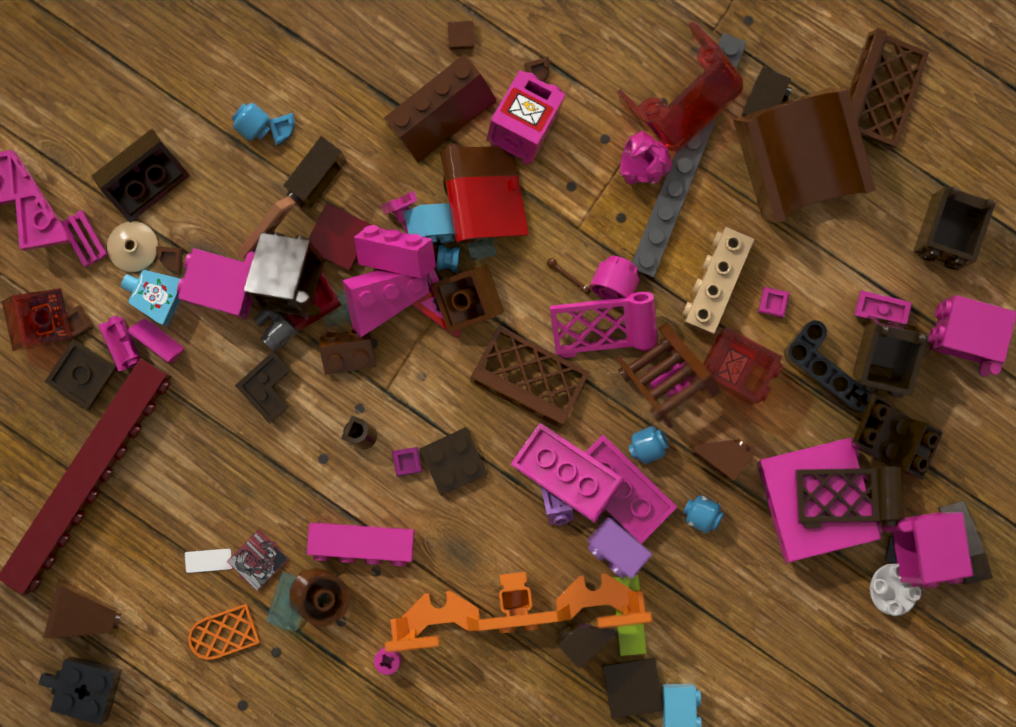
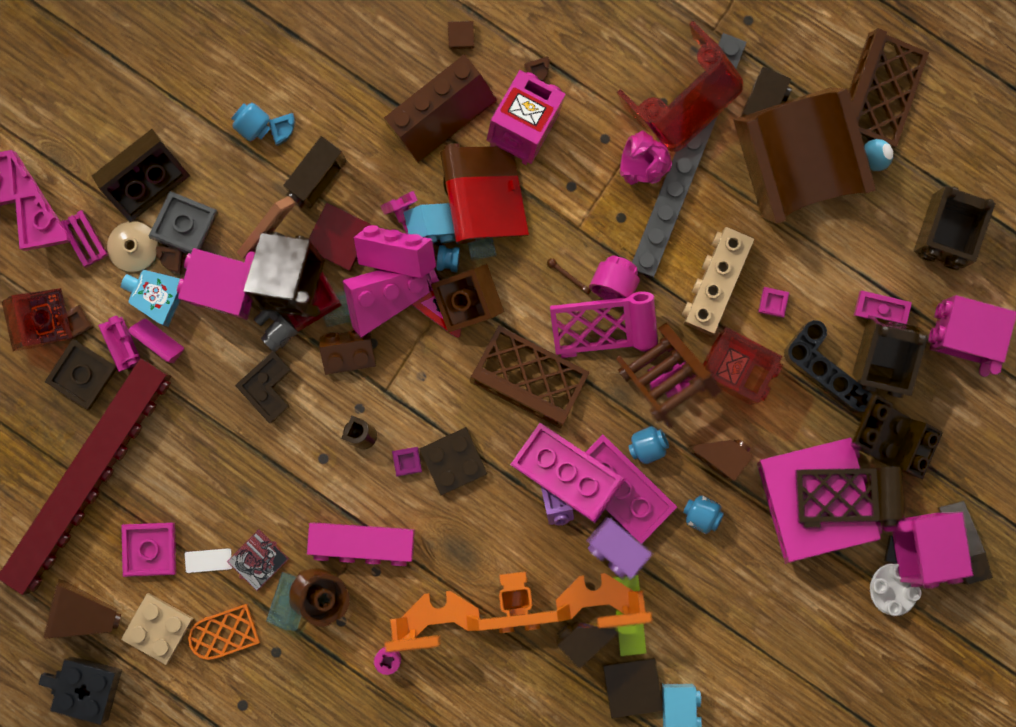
(148, 549): none -> dark pink tile
(157, 628): none -> tan plate
(183, 223): none -> dark grey tile
(878, 154): none -> medium azure piece

